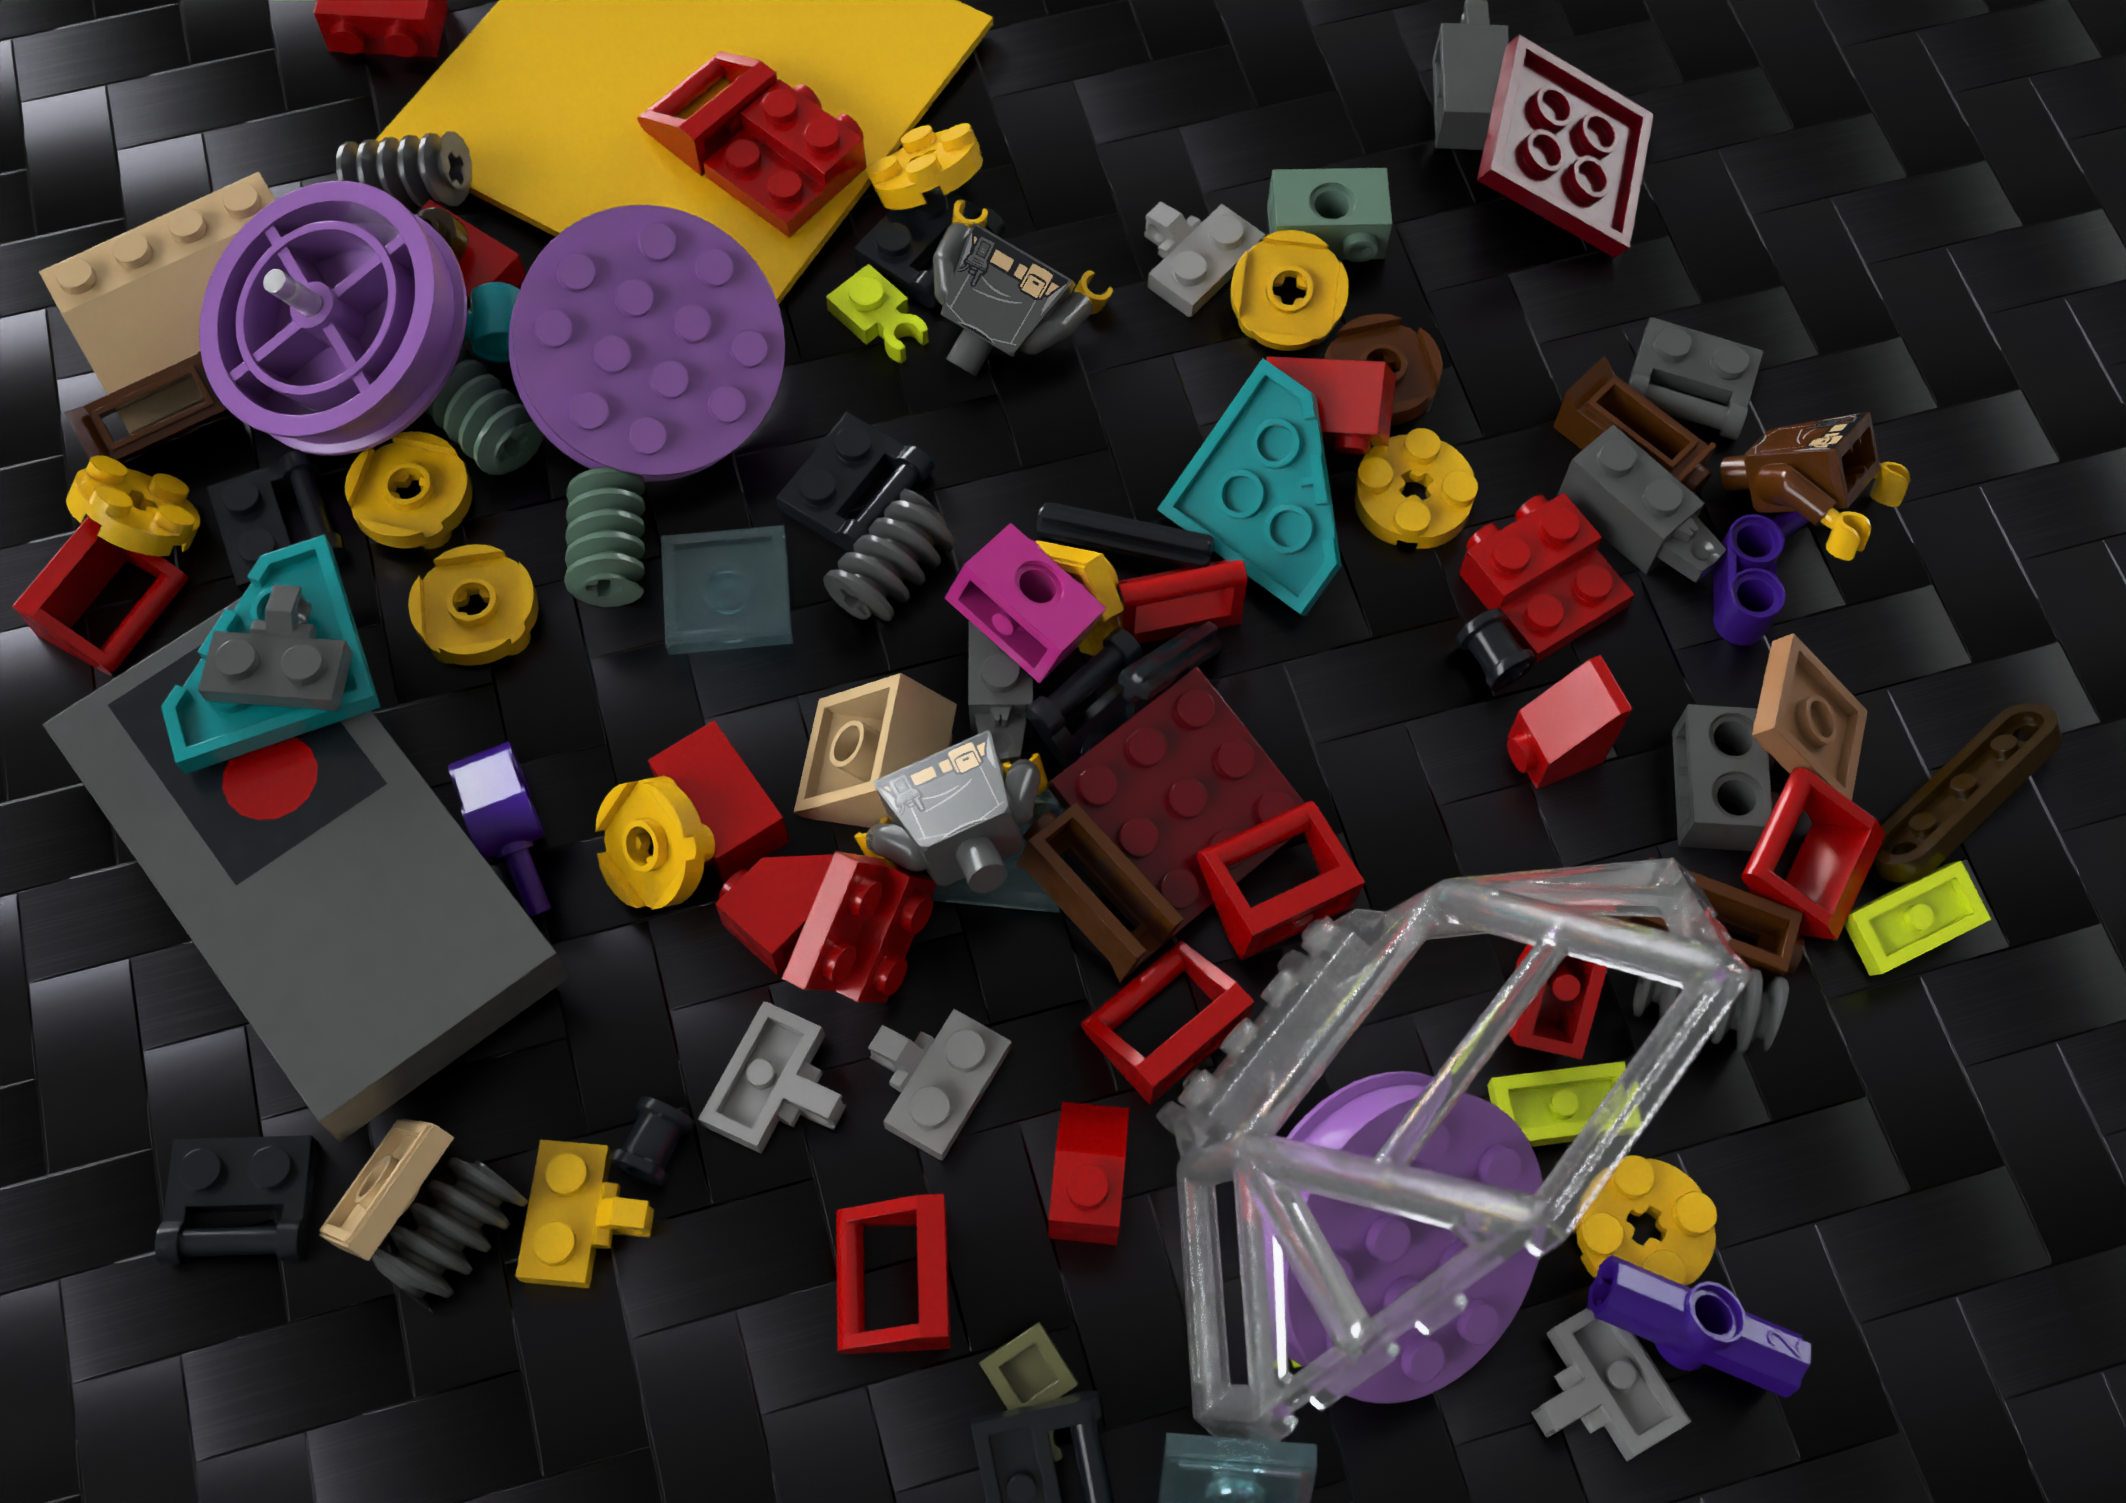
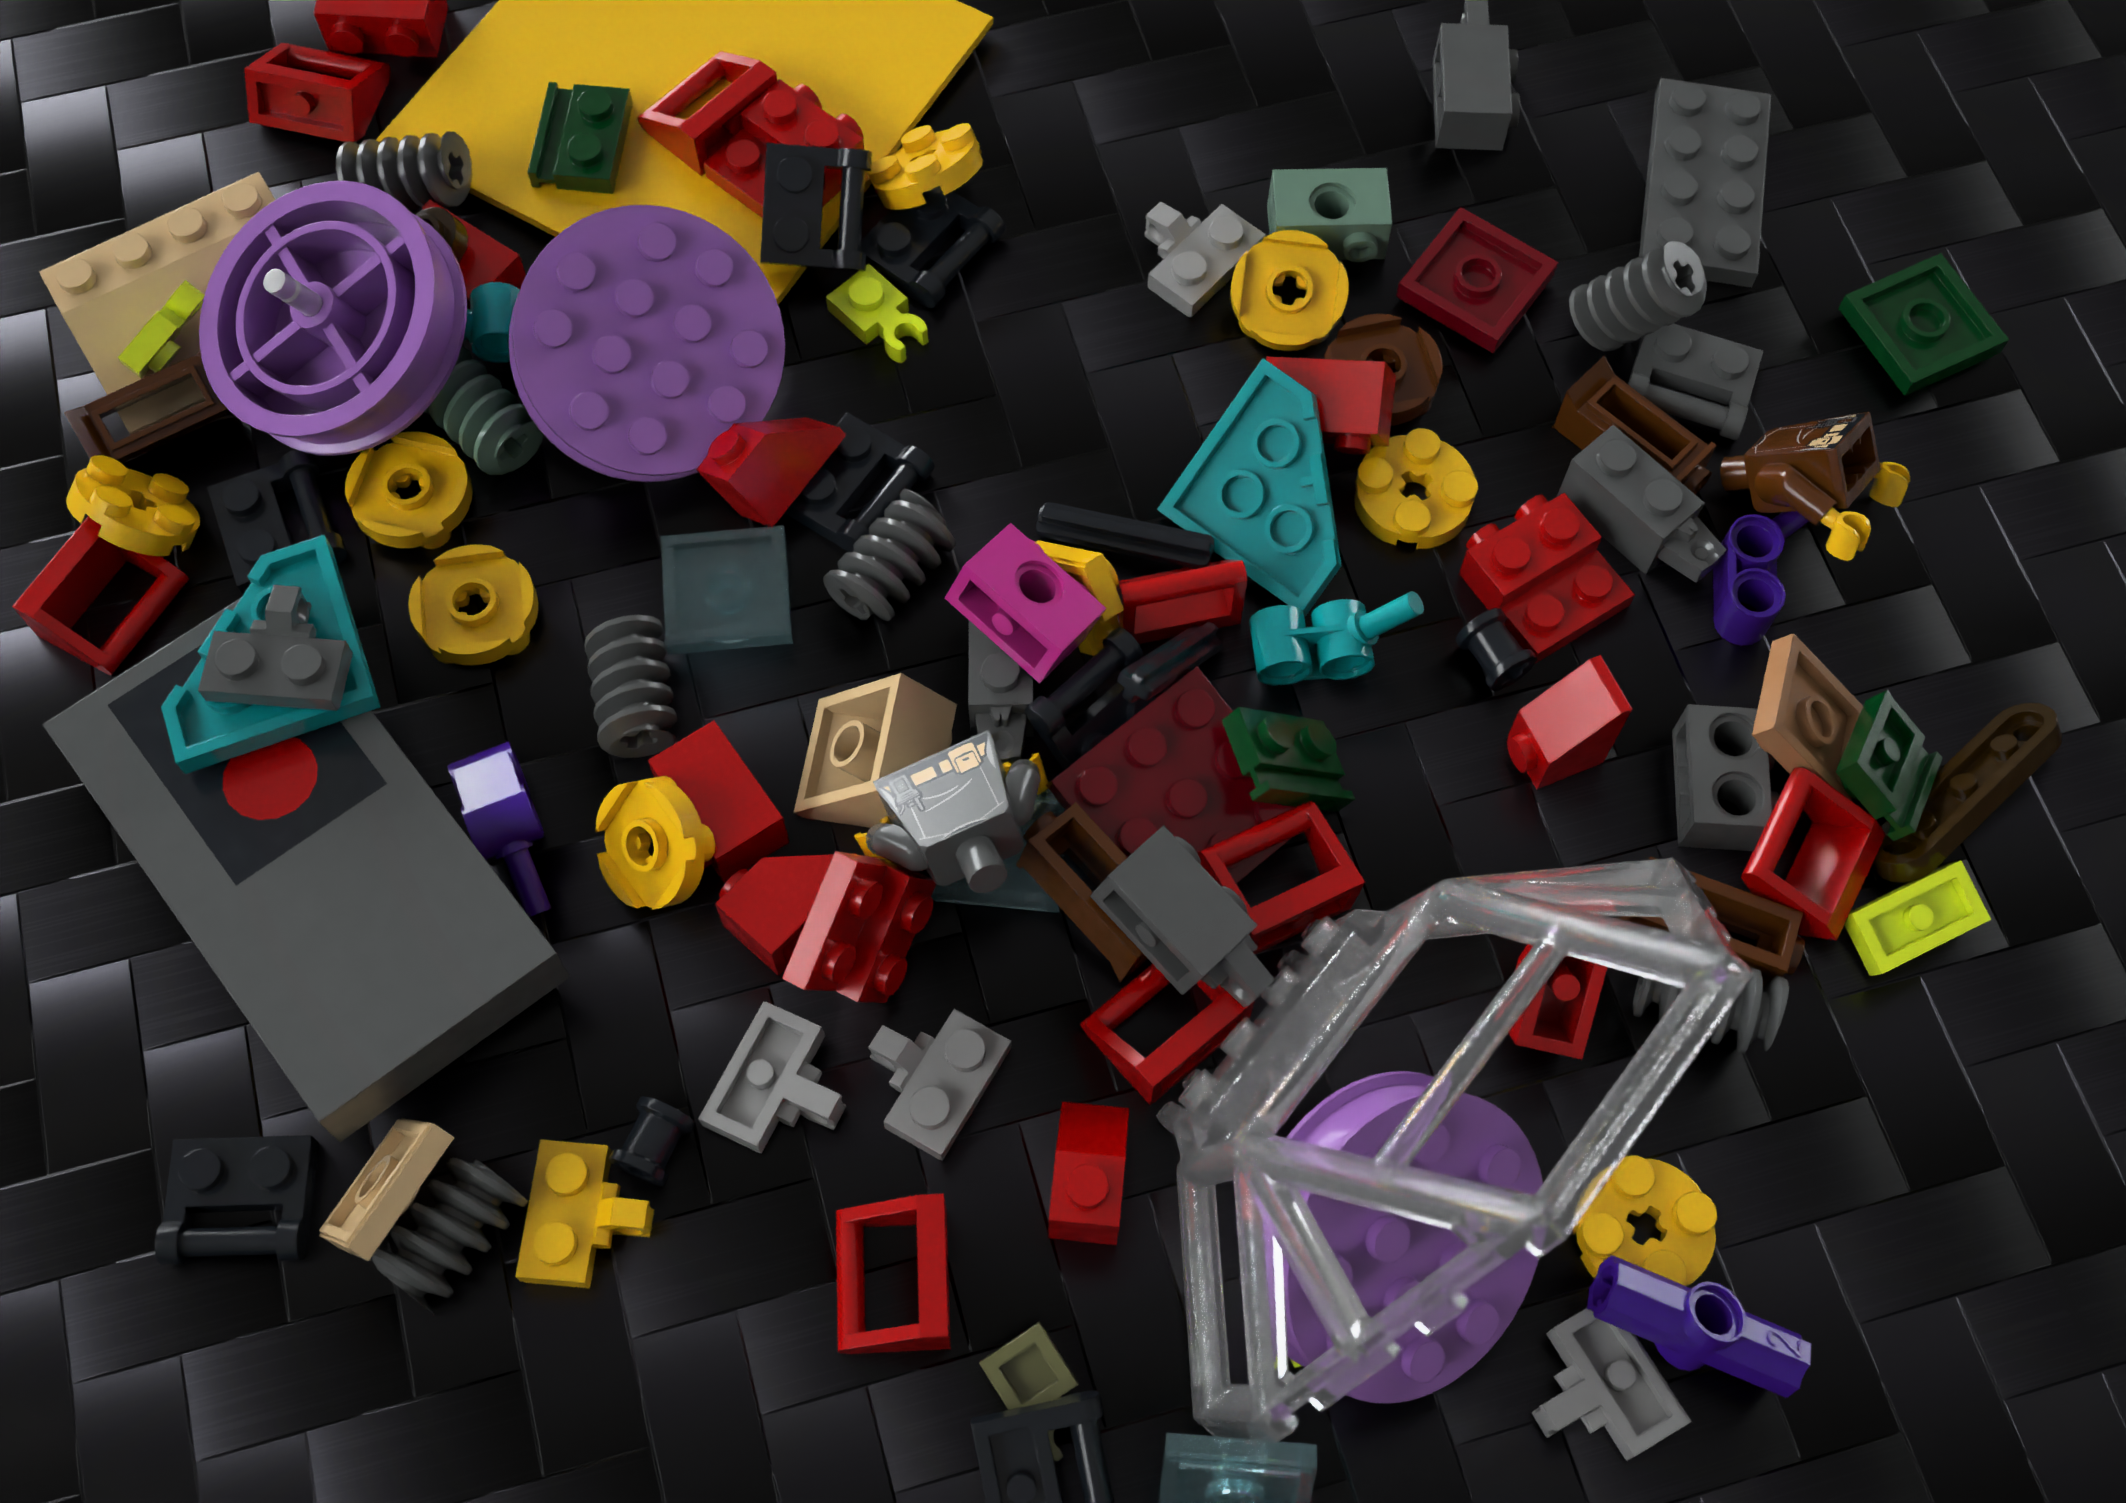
(155, 344): none -> neon yellow plate
(311, 100): none -> red tile
(581, 138): none -> dark green plate
(605, 537): sand green piece -> none
(630, 686): none -> dark grey piece
(768, 463): none -> red slope
(795, 206): none -> black plate
(1004, 295): dark grey torso -> none
(1184, 919): none -> dark grey hinge
(1287, 758): none -> dark green plate
(1333, 647): none -> teal beam
(1476, 279): none -> dark red plate
(1554, 1103): neon yellow plate -> none
(1566, 147): plate -> none
(1639, 297): none -> dark grey piece
(1708, 176): none -> dark grey plate
(1888, 765): none -> dark green plate
(1923, 324): none -> dark green plate

